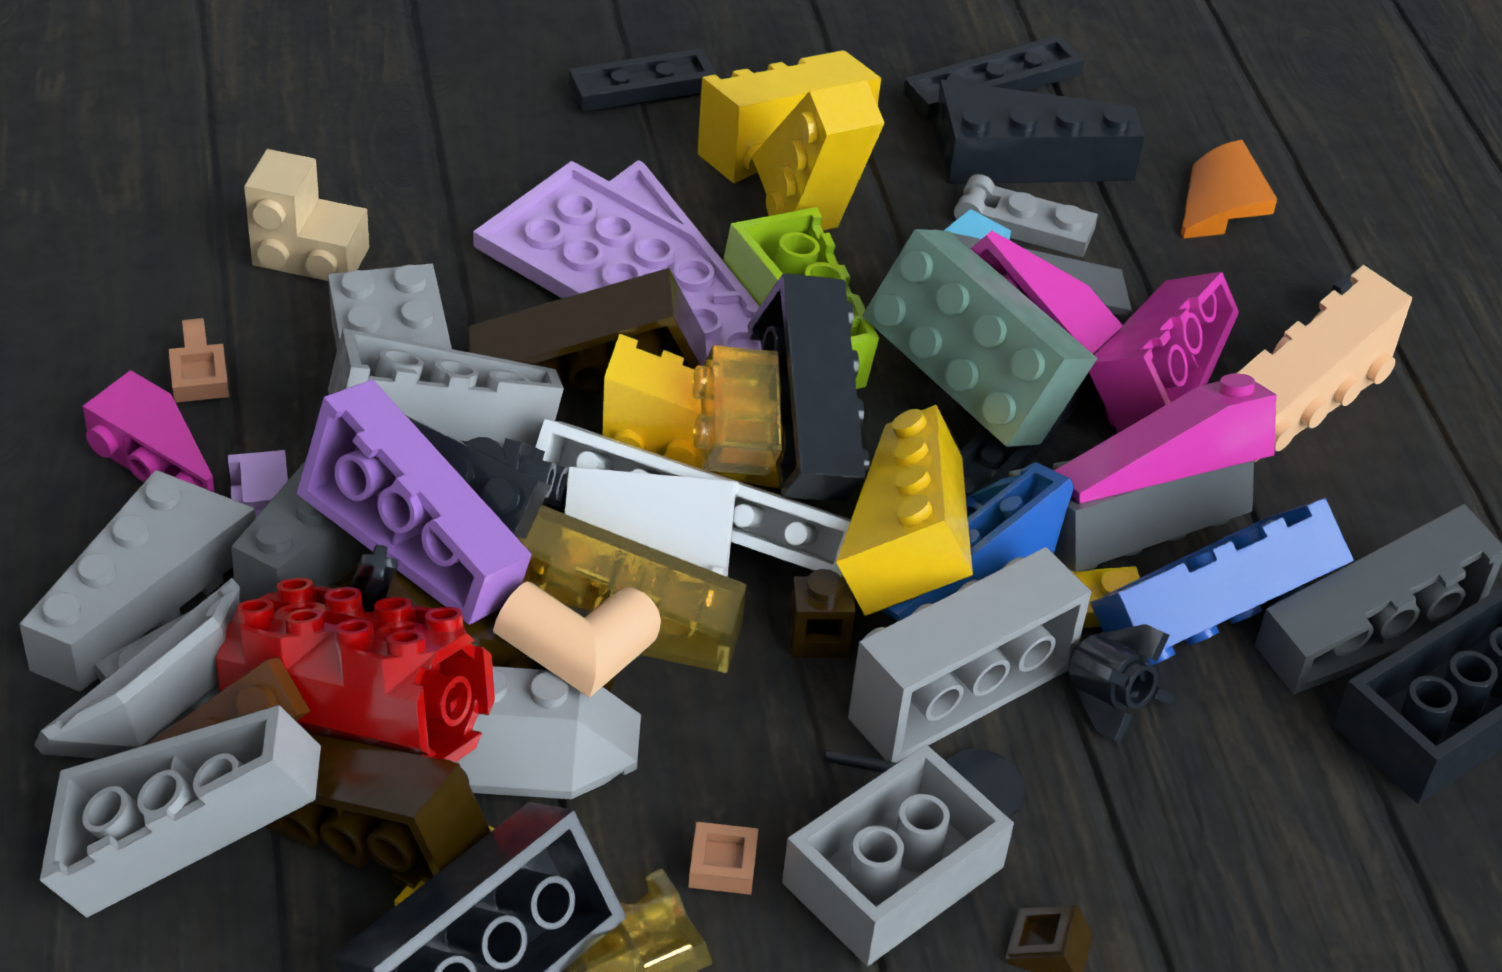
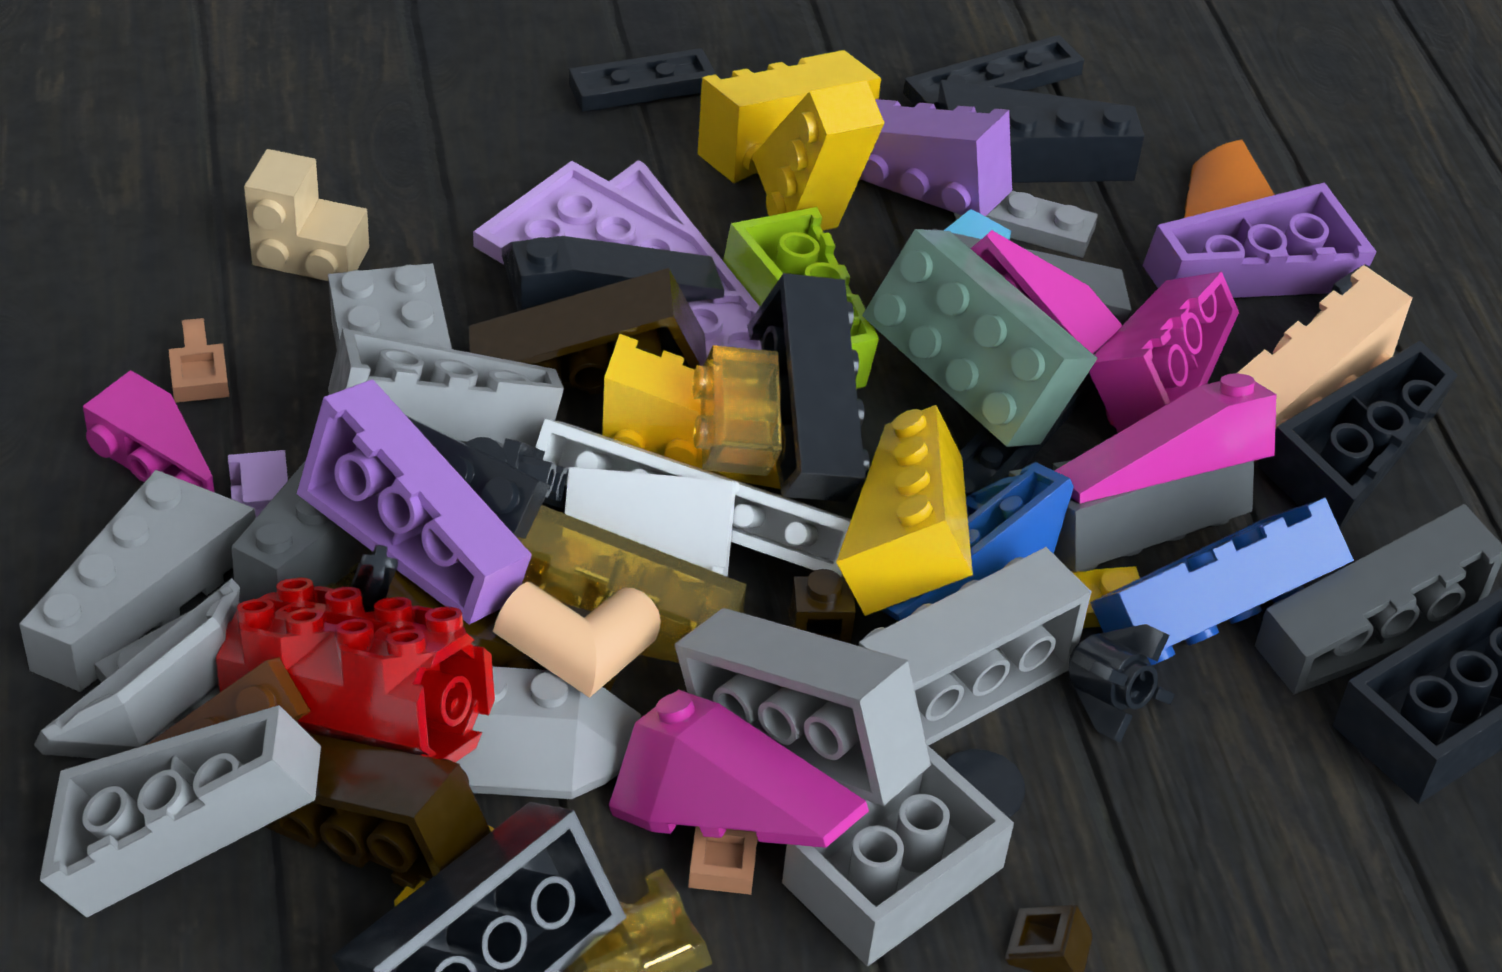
(566, 266): none -> black wedge
(717, 772): none -> dark pink wedge
(816, 696): none -> light grey brick
(943, 156): none -> medium lavender wedge
(1264, 246): none -> medium lavender wedge
(1358, 432): none -> black wedge

